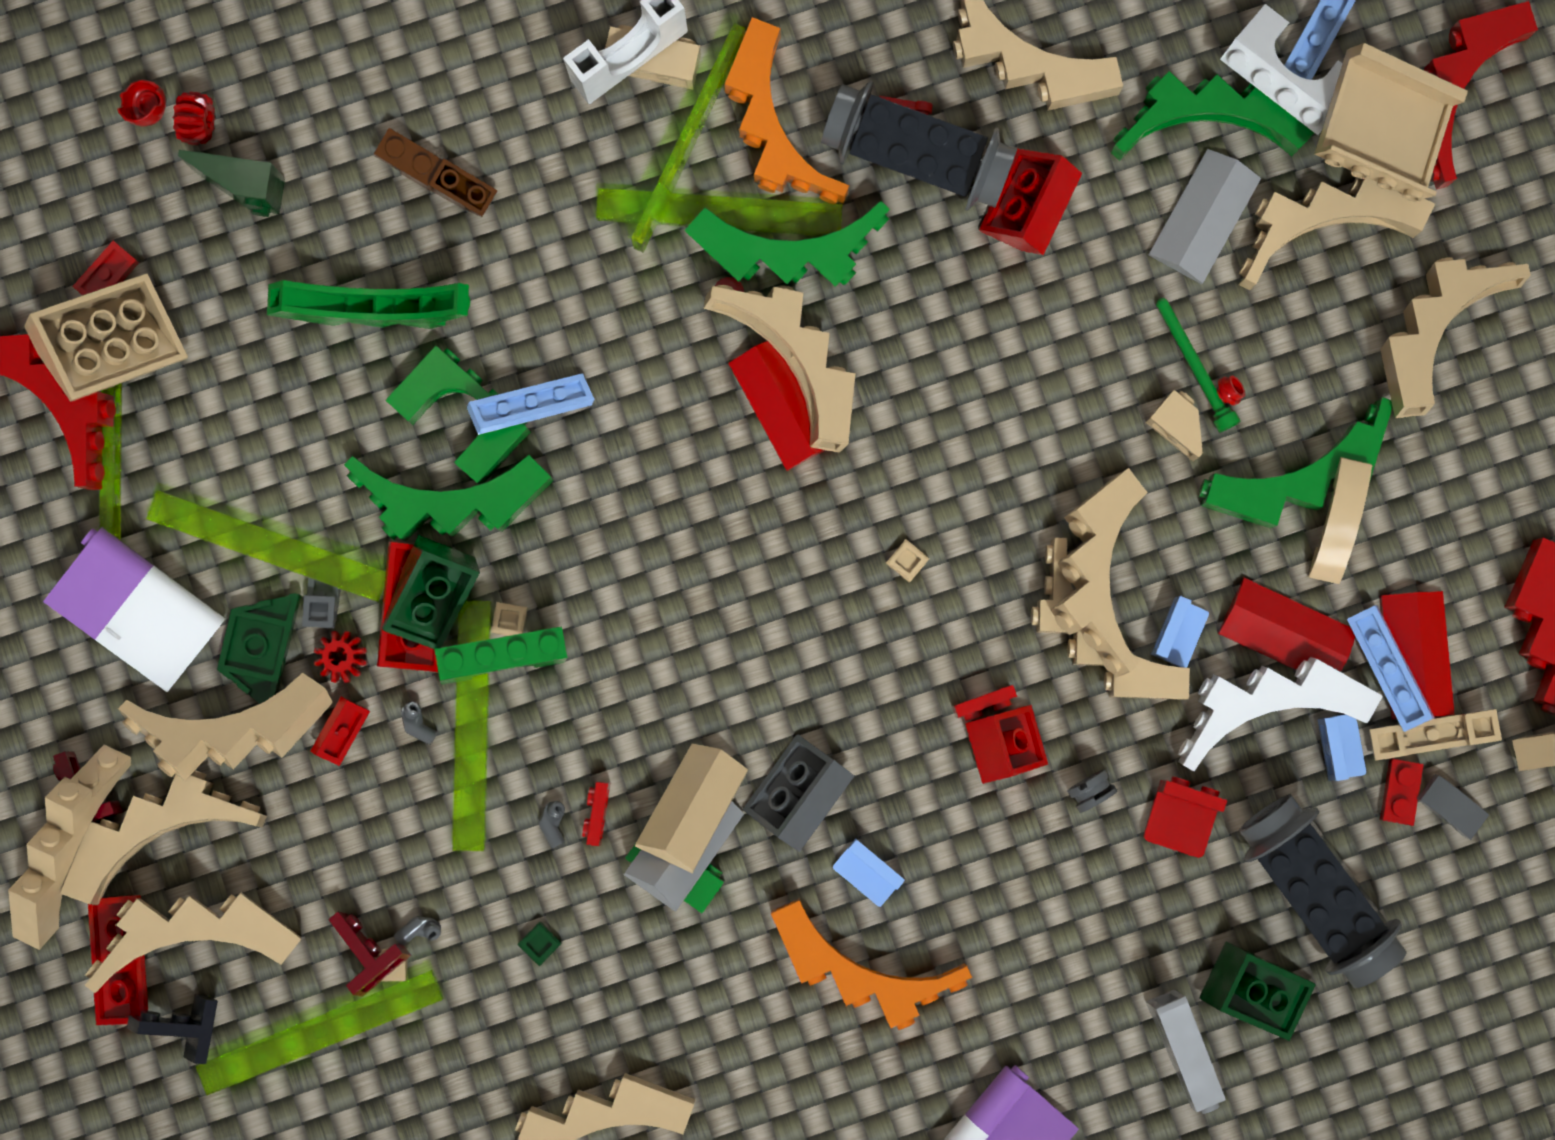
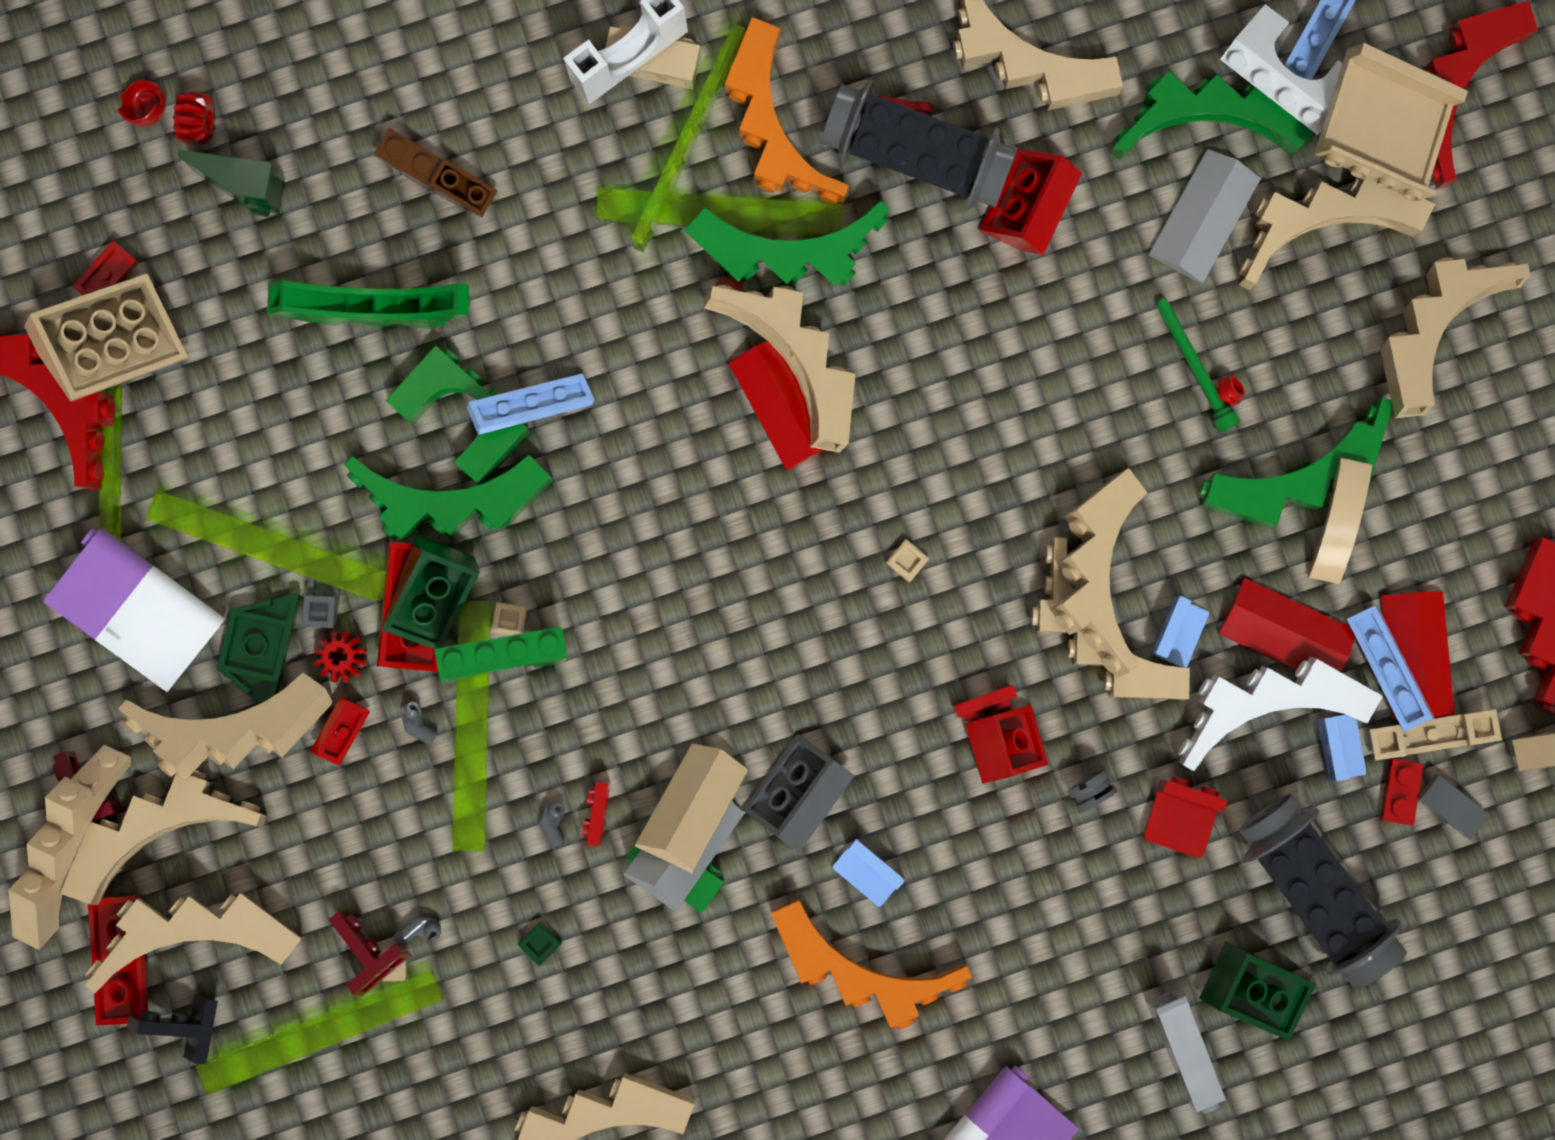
(1179, 424): tan slope -> none

